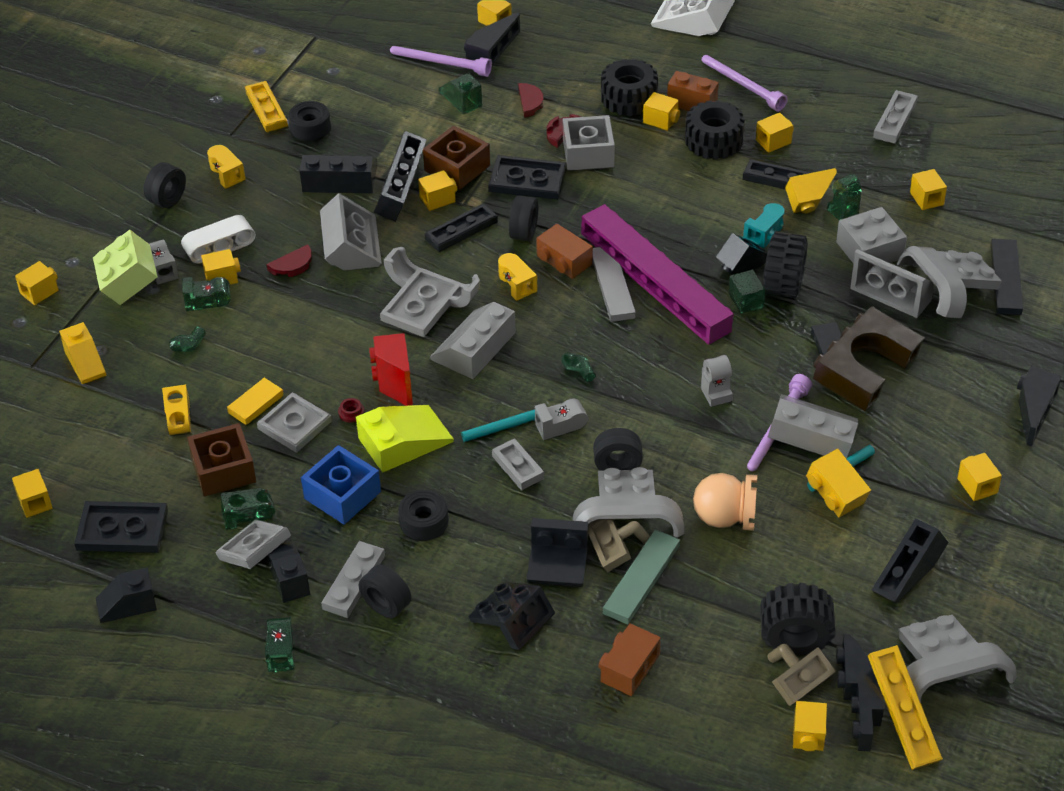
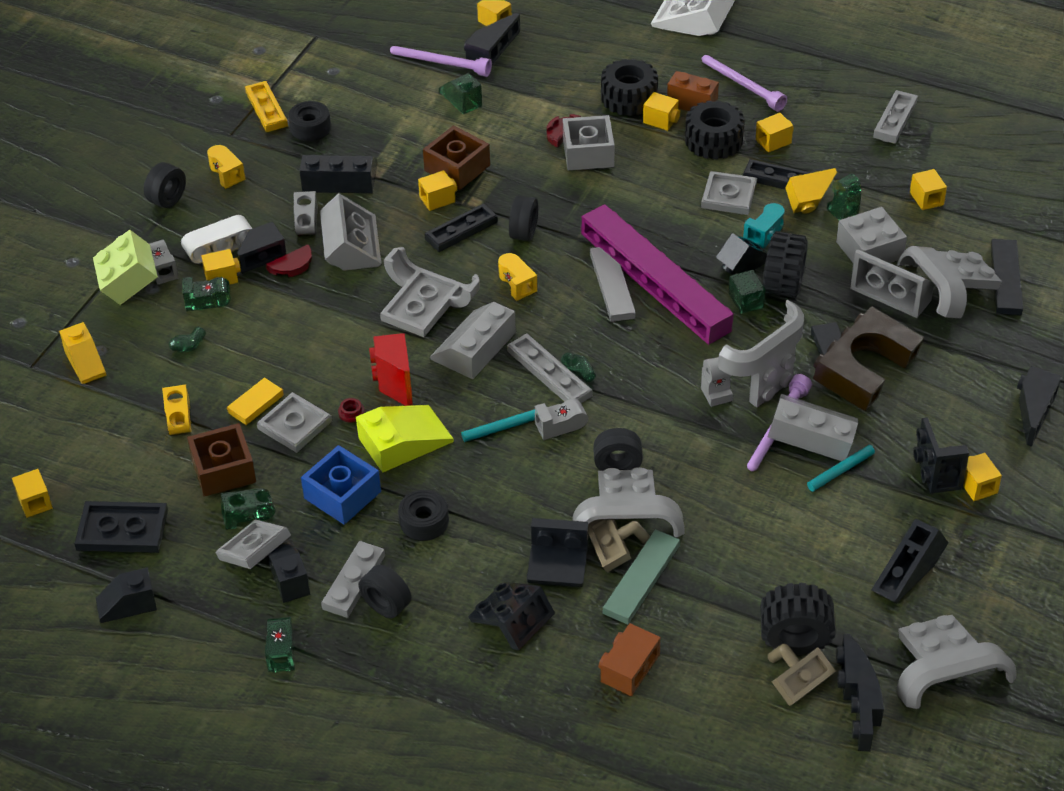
(37, 282): yellow brick -> none
(261, 247): none -> black slope
(305, 215): none -> light grey leg
(400, 176): black brick -> none
(518, 464): light grey plate -> none
(527, 177): black tile -> none
(531, 98): dark red tile -> none
(548, 369): none -> light grey tile
(564, 251): dark orange brick -> none
(724, 500): light nougat tile -> none
(729, 193): none -> light grey tile
(769, 361): none -> light grey piece
(809, 726): yellow brick -> none
(838, 483): yellow brick -> none
(904, 707): yellow tile -> none
(940, 467): none -> black bracket

